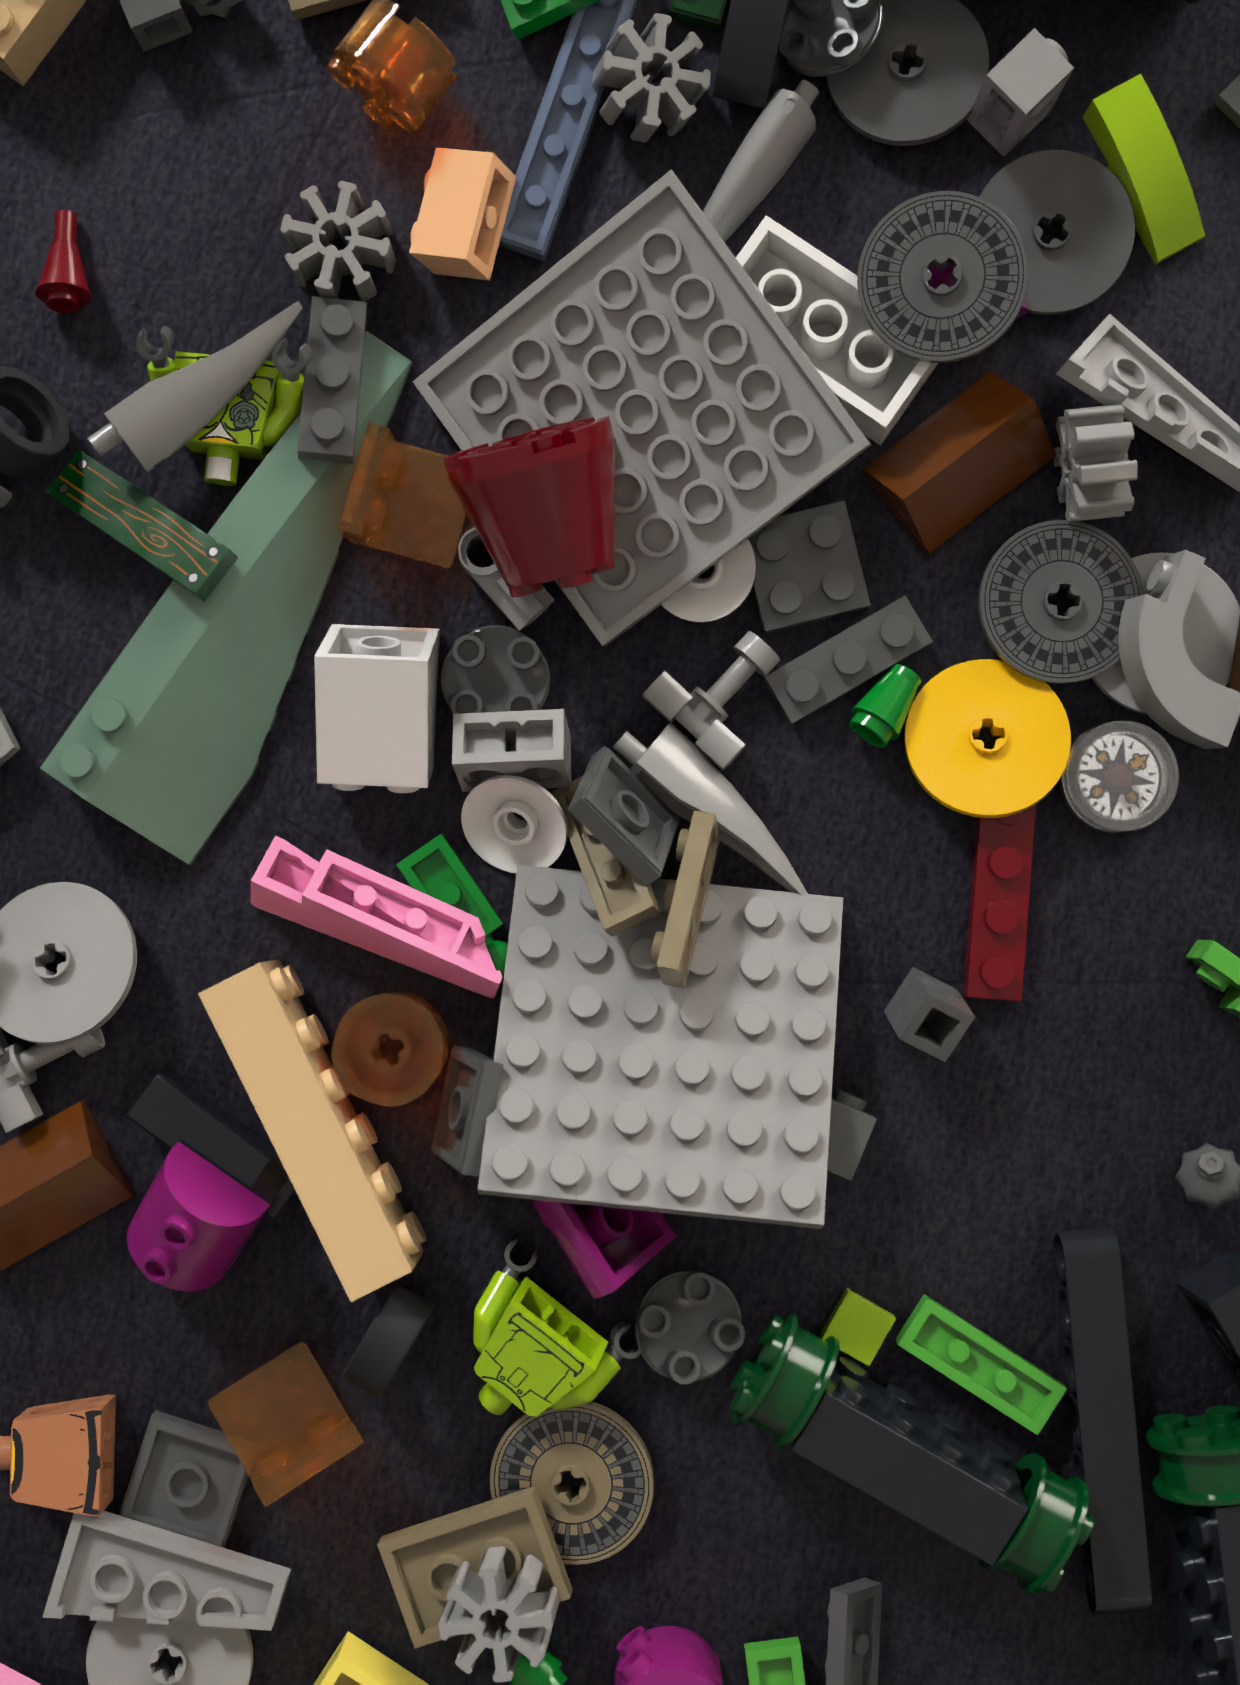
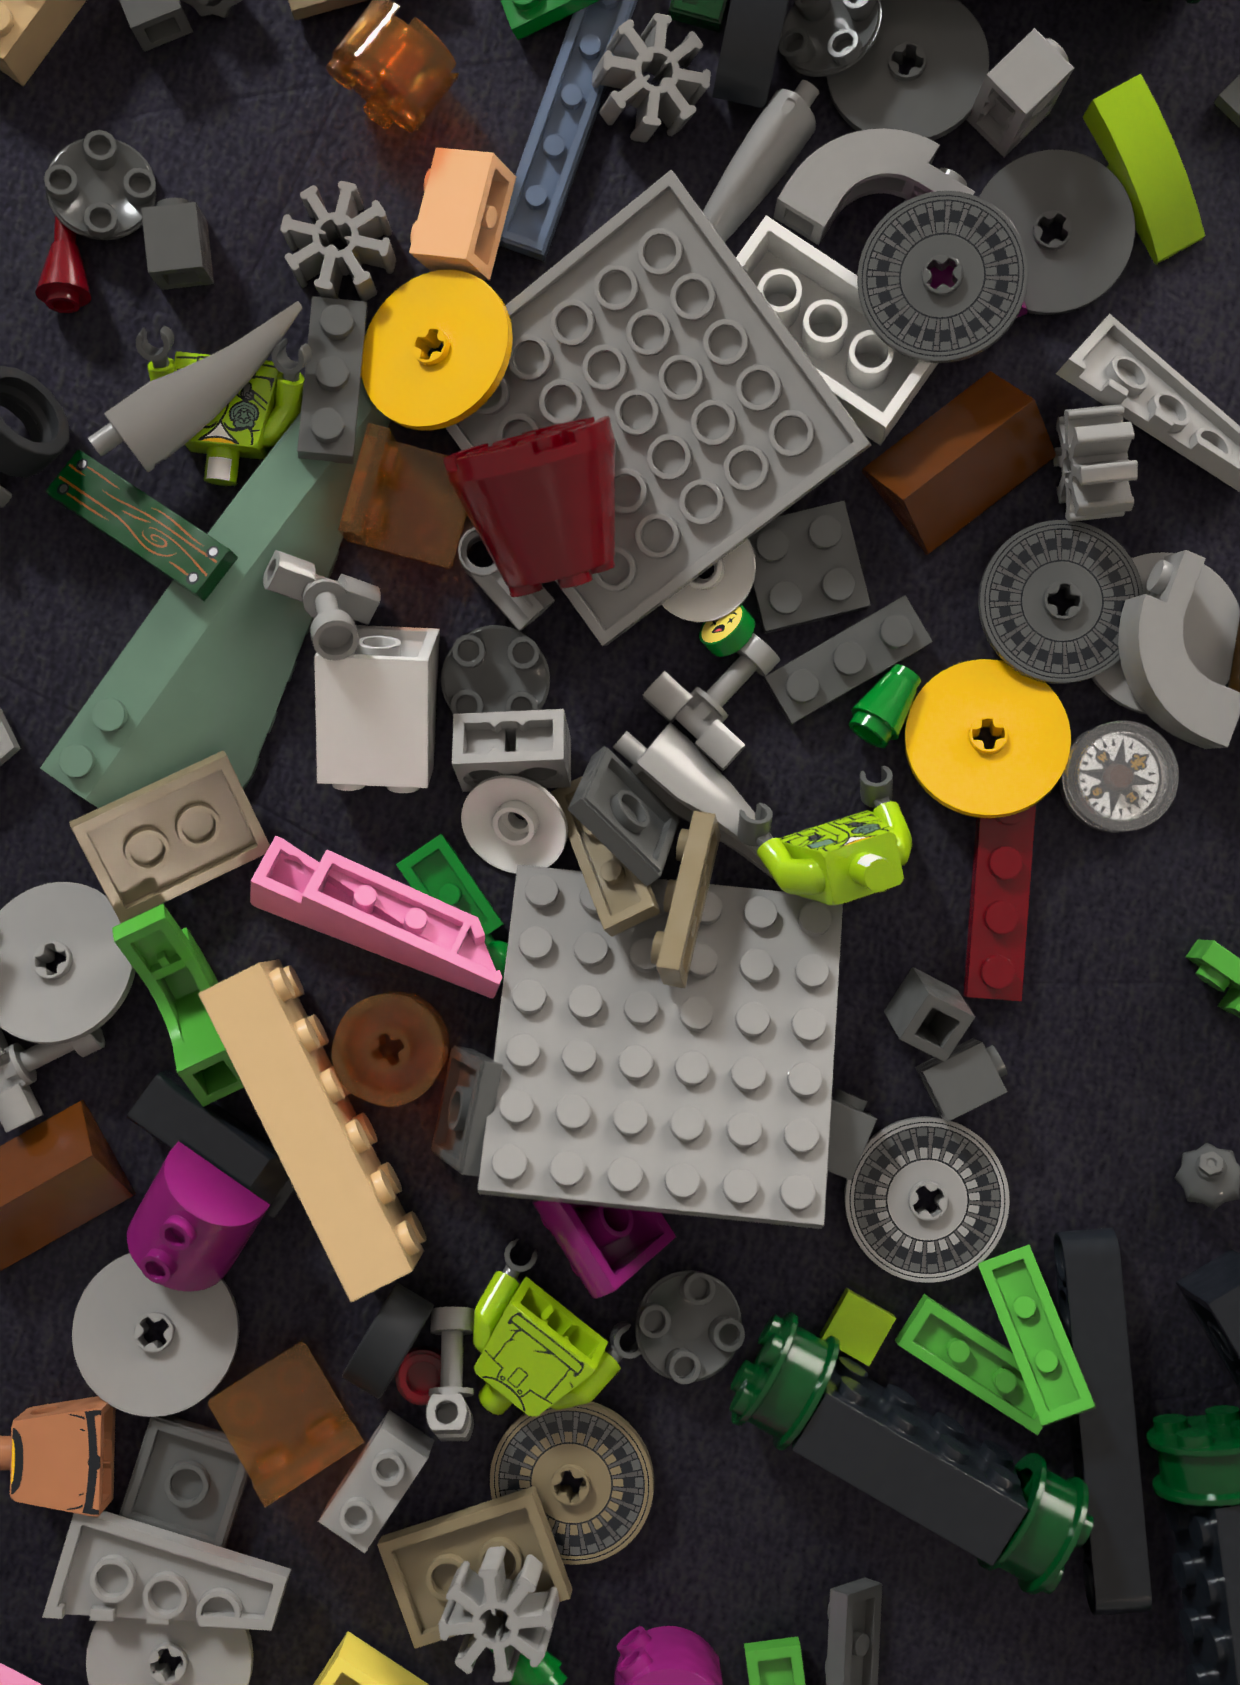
(100, 187): none -> dark grey dish
(145, 1375): none -> light grey piece
(171, 836): none -> dark tan plate
(175, 974): none -> bright green arch
(177, 244): none -> dark grey brick
(328, 601): none -> light grey bar
(376, 1481): none -> light grey brick
(418, 1374): none -> dark red tile
(446, 1409): none -> light grey bar
(449, 384): none -> yellow piece
(728, 633): none -> tile
(839, 857): none -> lime torso
(856, 167): none -> light grey arch
(965, 1080): none -> dark grey brick
(969, 1206): none -> piece
(1036, 1336): none -> bright green plate

